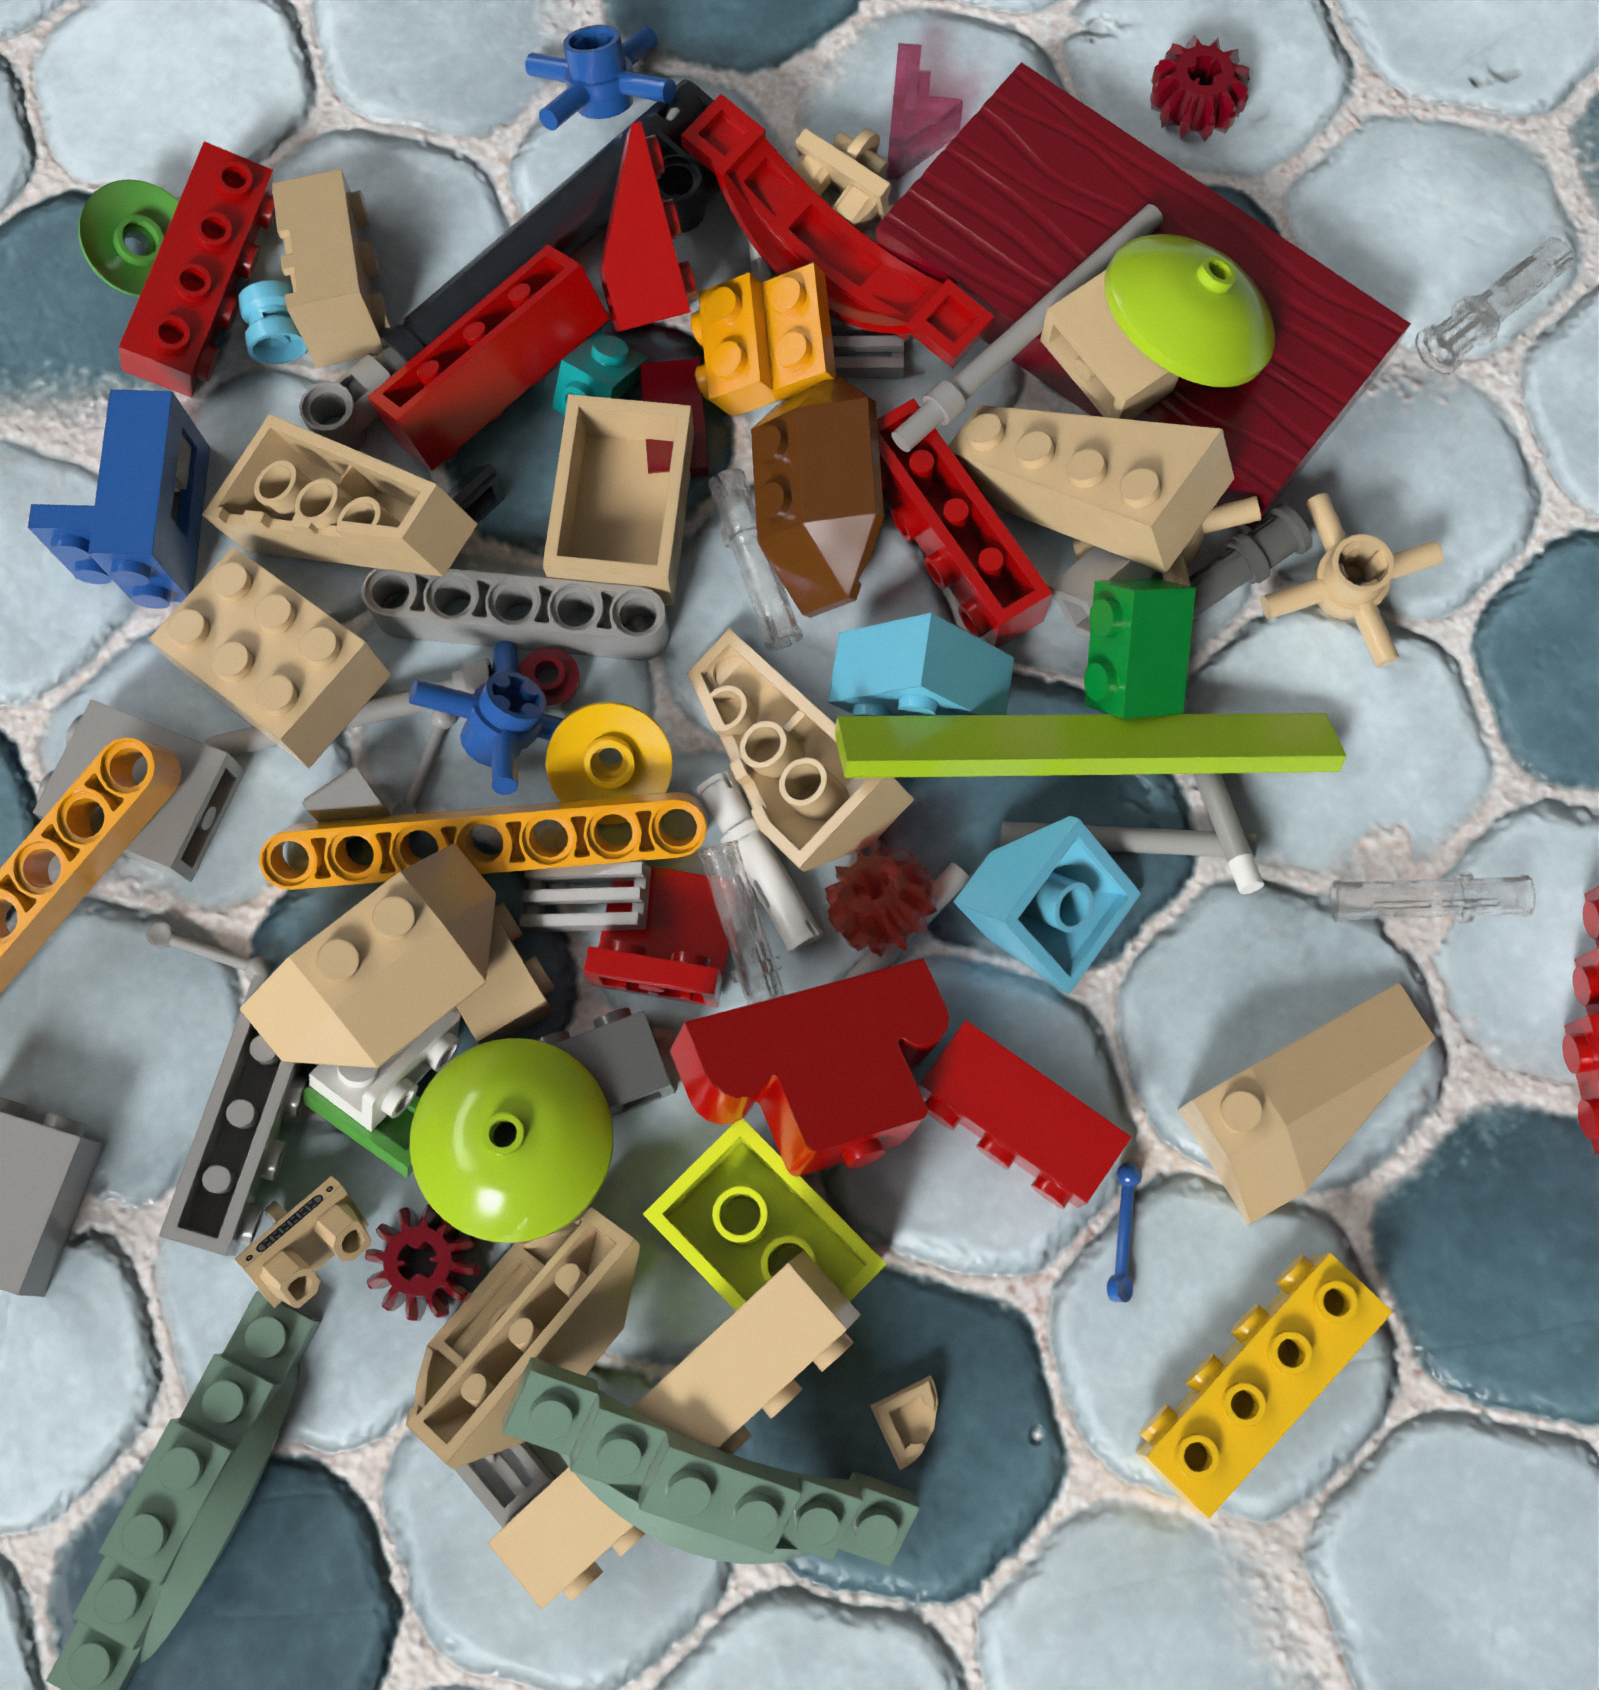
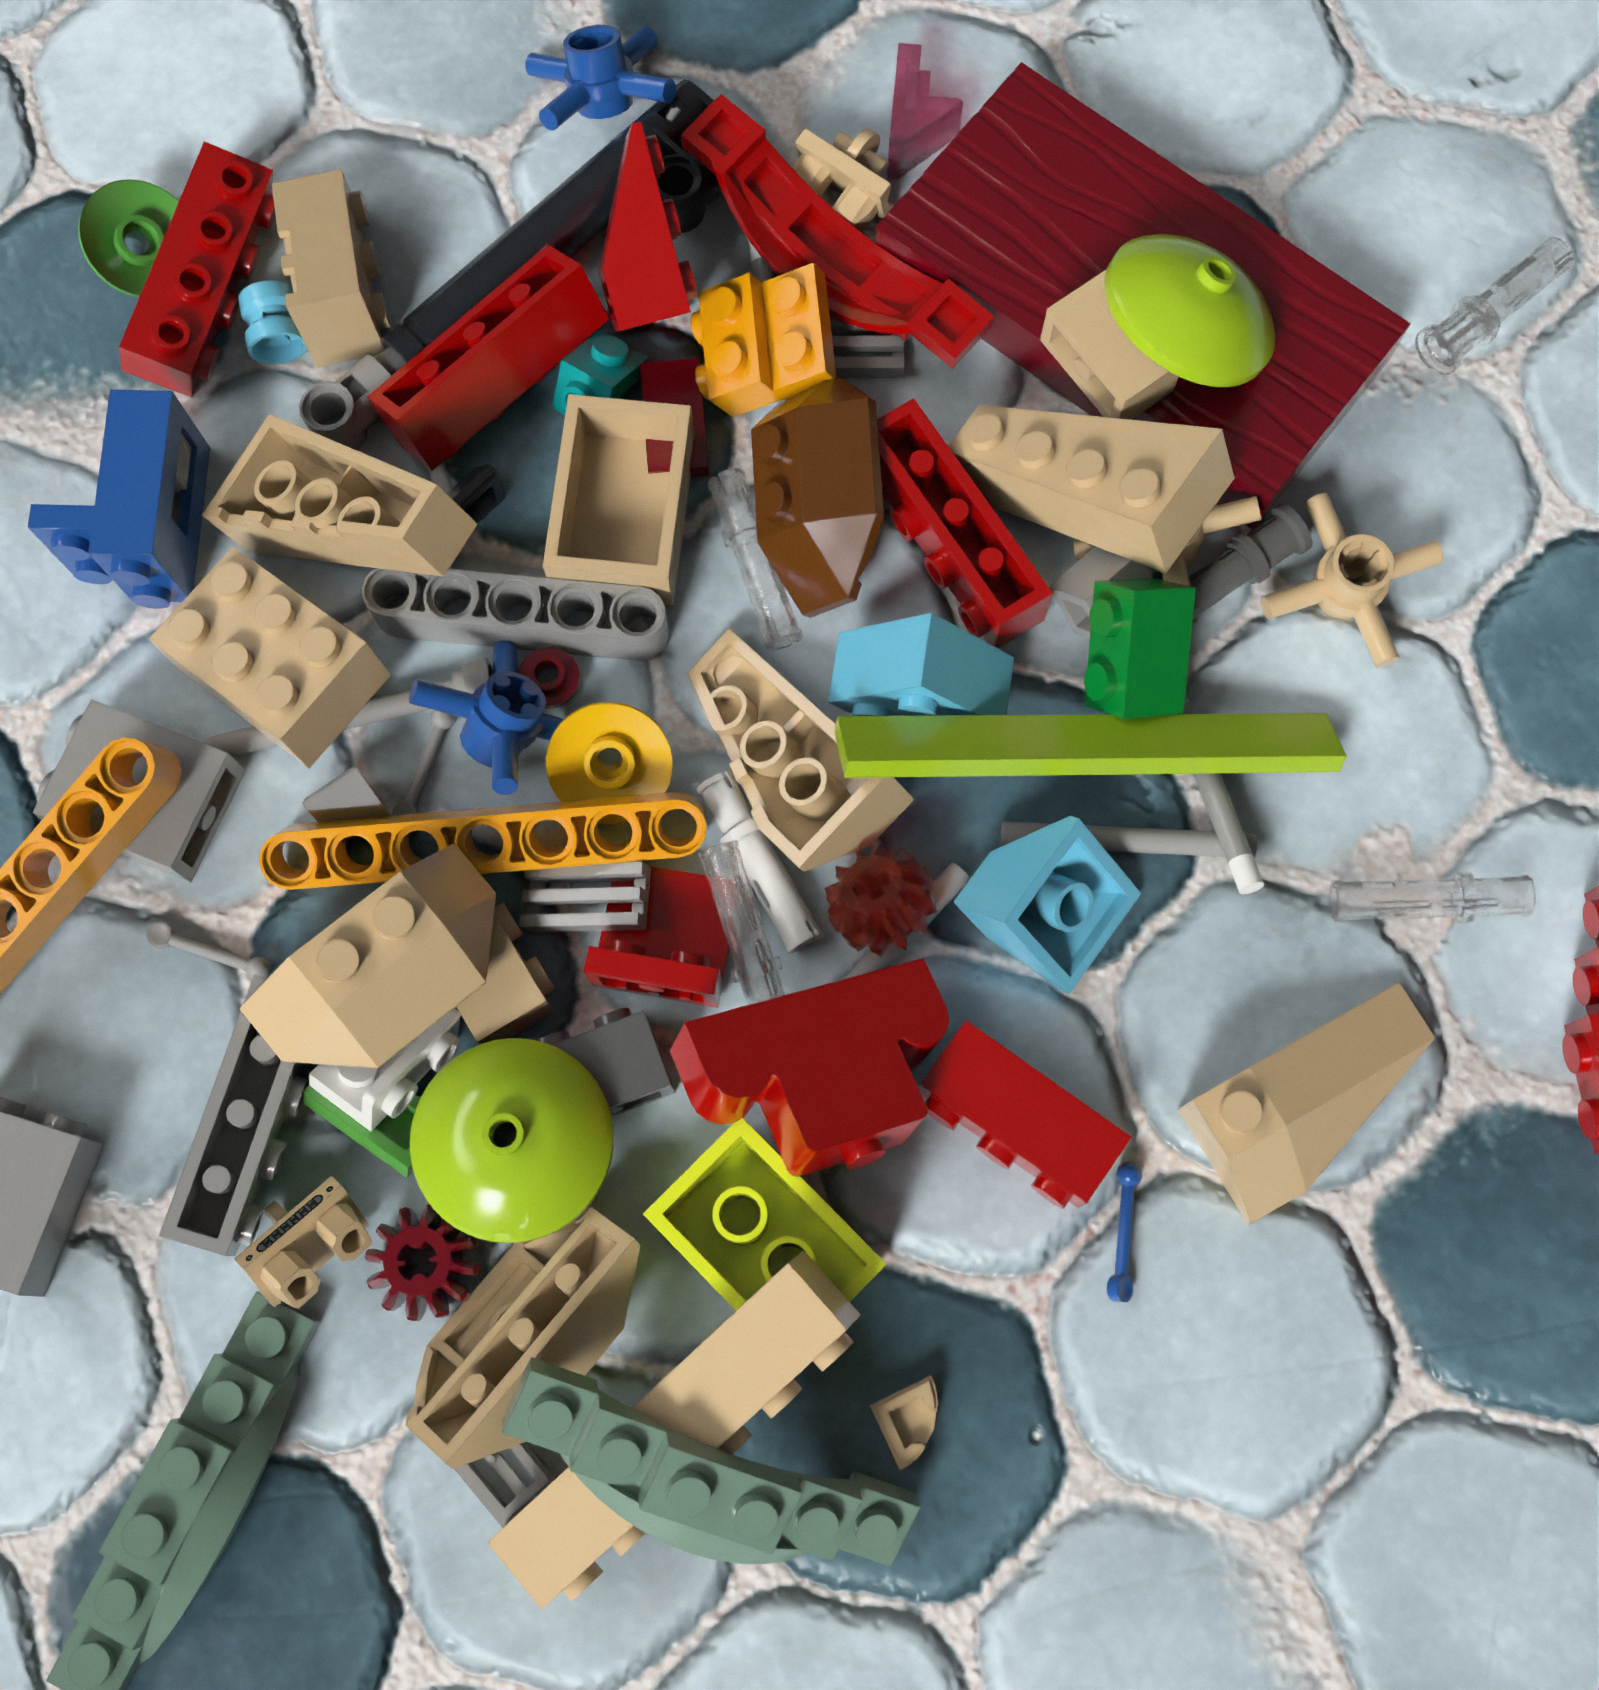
(949, 398): light grey bar -> none
(1199, 88): dark red gear -> none
(1261, 1382): yellow brick -> none

